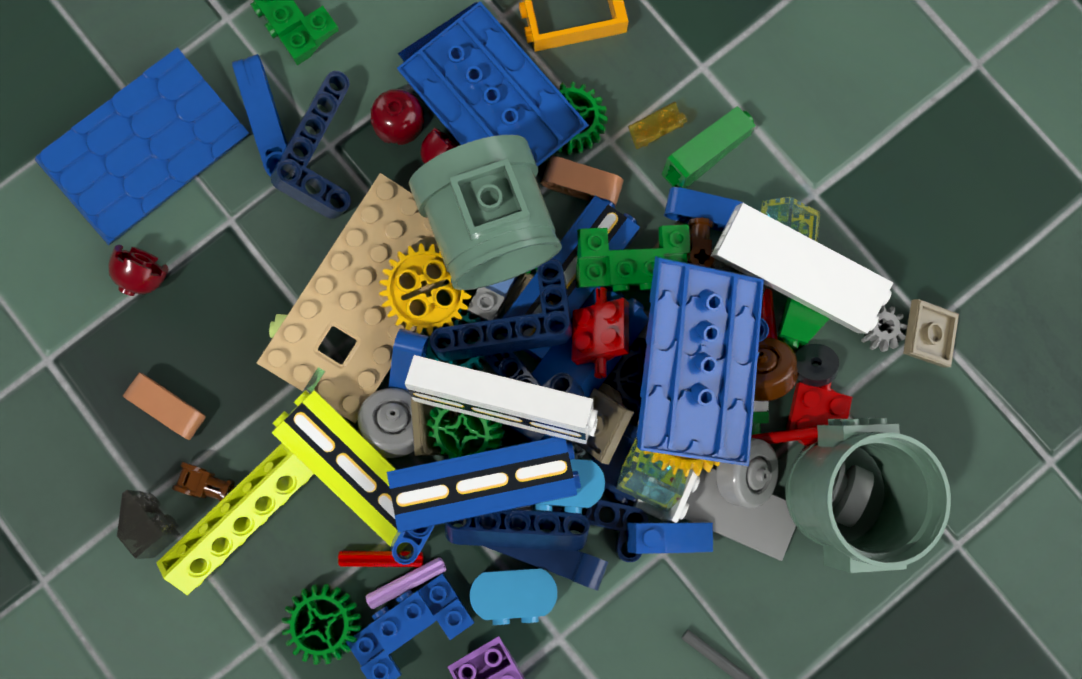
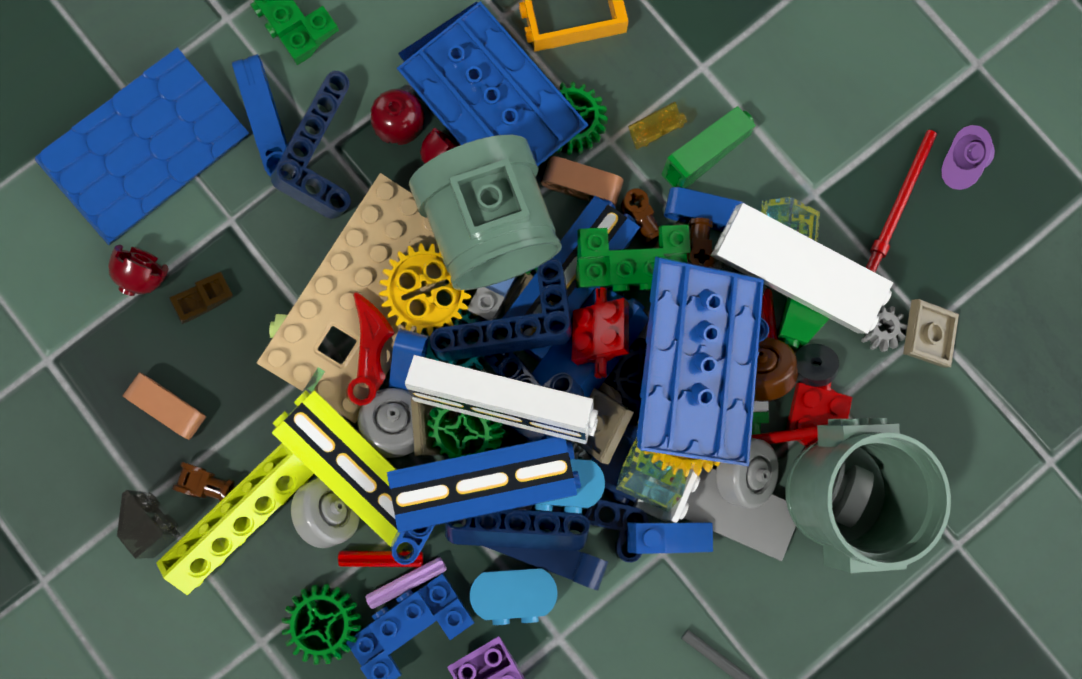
(202, 298): none -> dark brown slope
(322, 516): none -> light grey wheel
(373, 335): none -> red piece
(642, 214): none -> reddish brown connector
(880, 247): none -> red bar
(967, 157): none -> medium lavender piece

